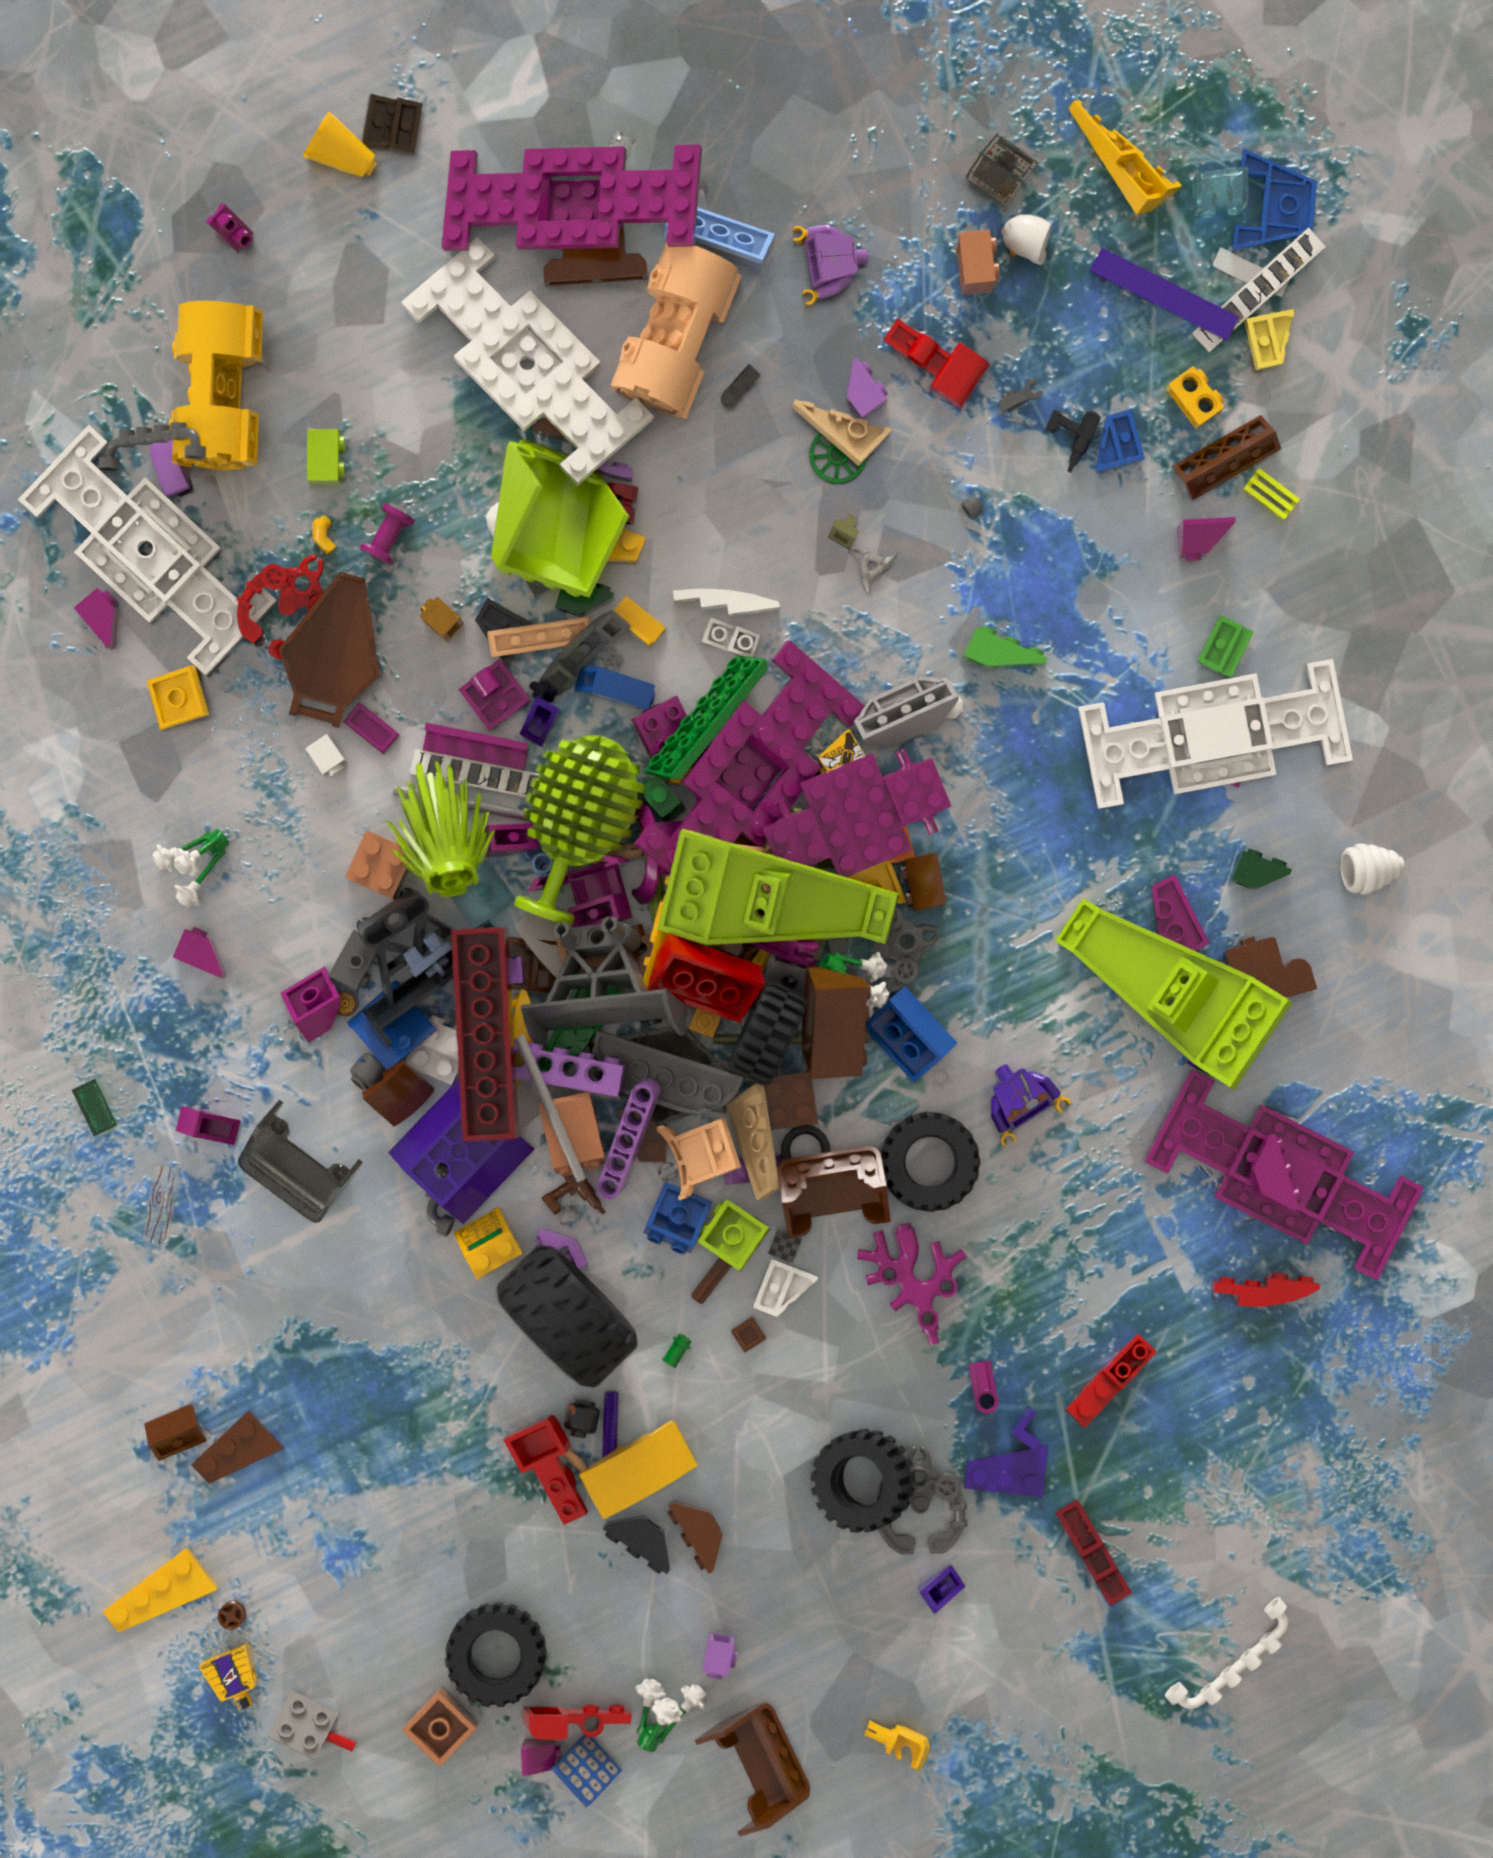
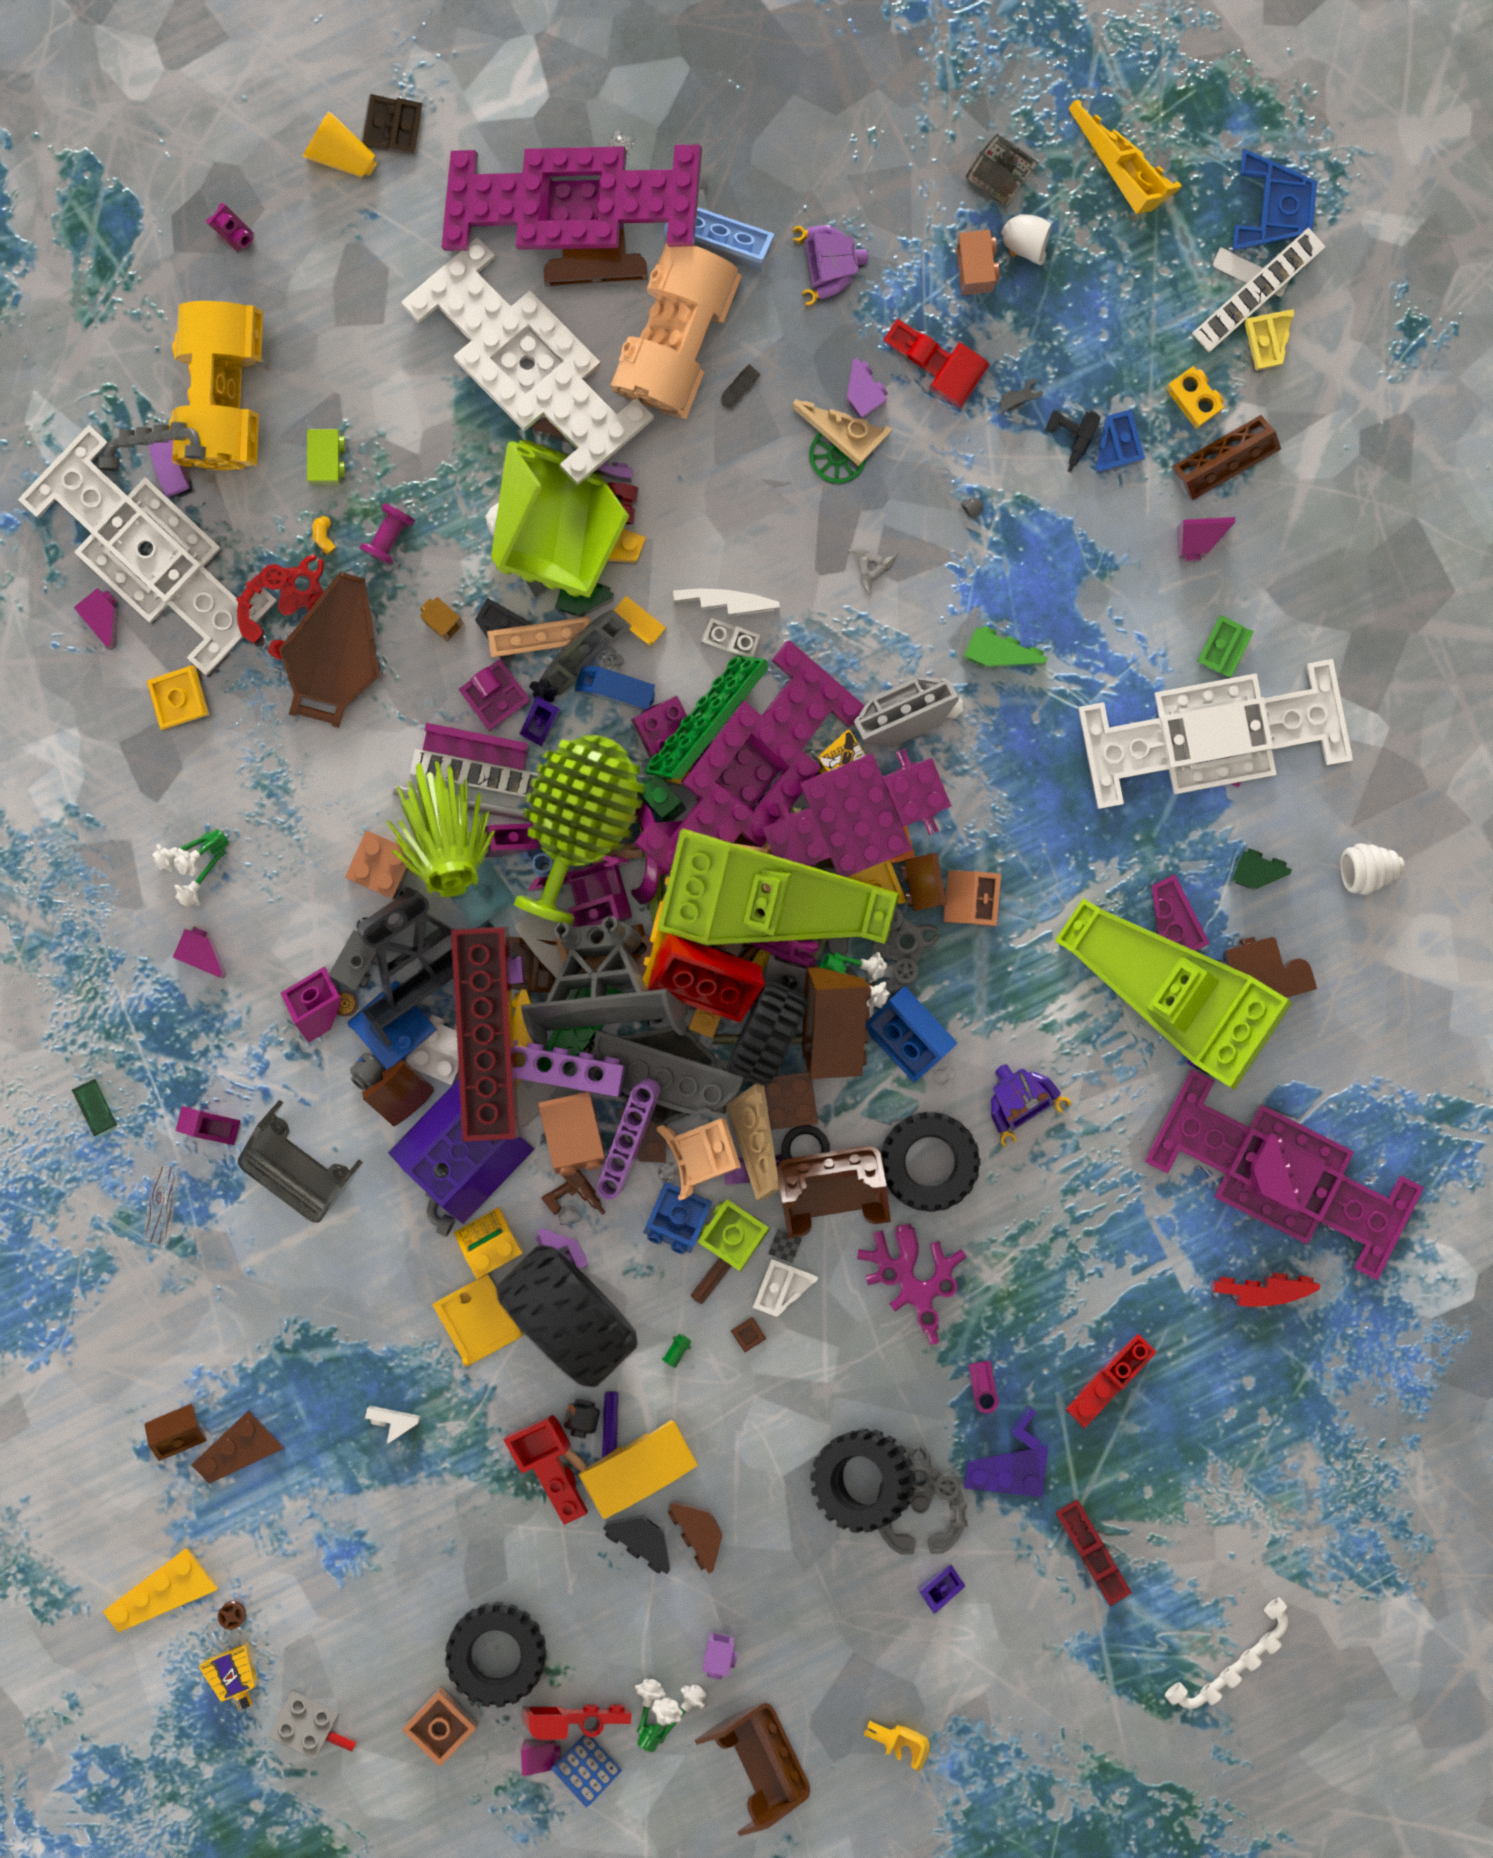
(326, 756): white brick -> none
(371, 728): magenta tile -> none
(399, 1421): none -> white slope
(419, 963): sand blue hips -> none
(478, 1325): none -> yellow container
(550, 1108): light grey piece -> none
(844, 531): olive tile -> none
(972, 898): none -> nougat slope
(1164, 294): dark purple tile -> none
(1220, 192): clear light blue slope -> none
(1277, 486): neon yellow tile -> none

